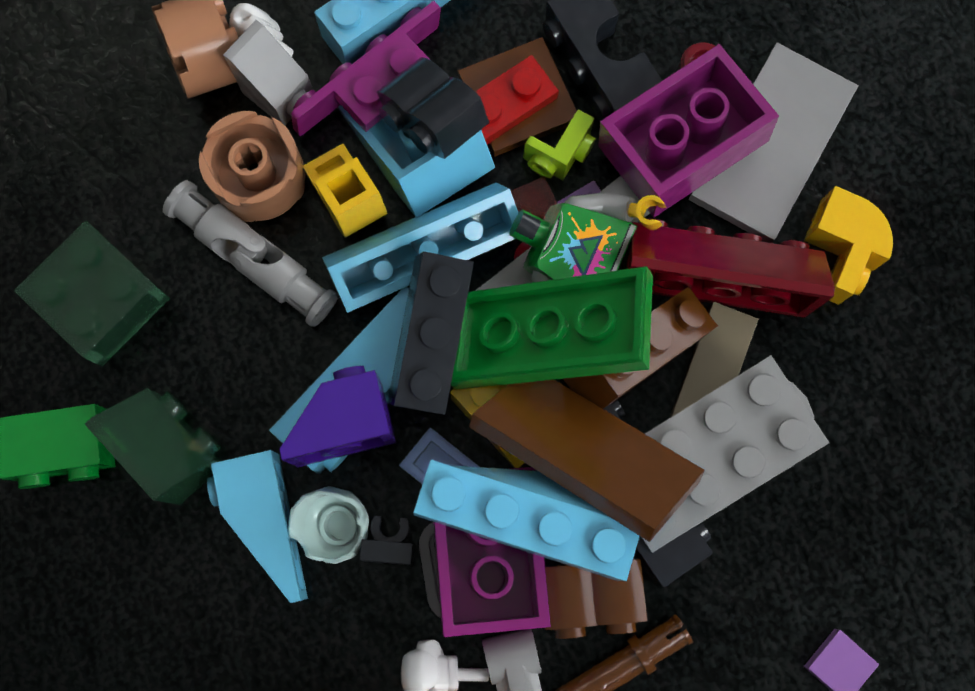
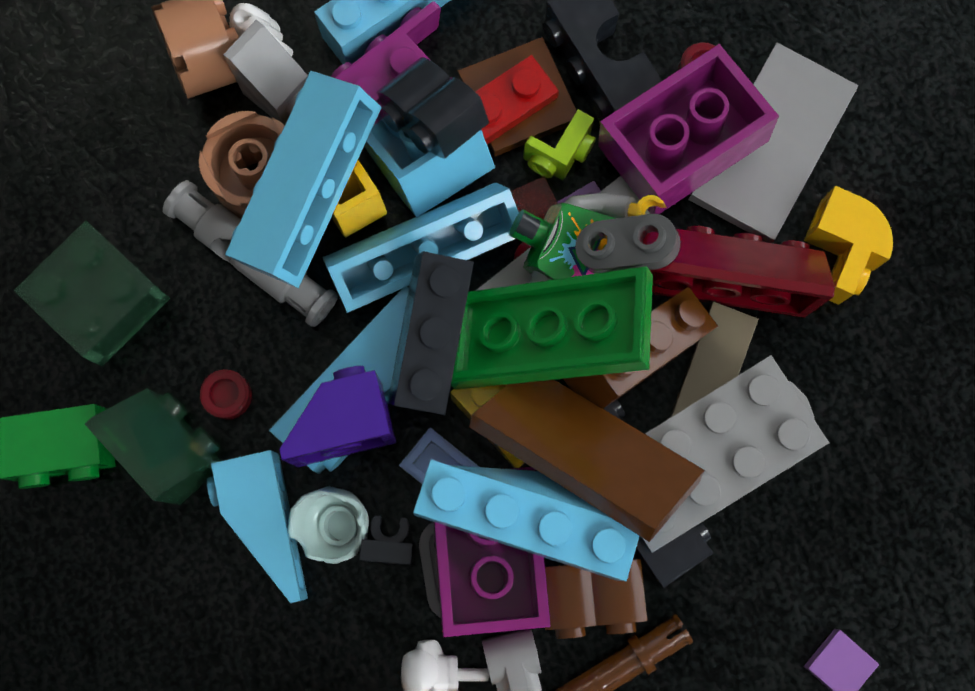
(225, 394): none -> dark red tile
(304, 178): none -> medium azure brick
(626, 245): none -> dark grey plate

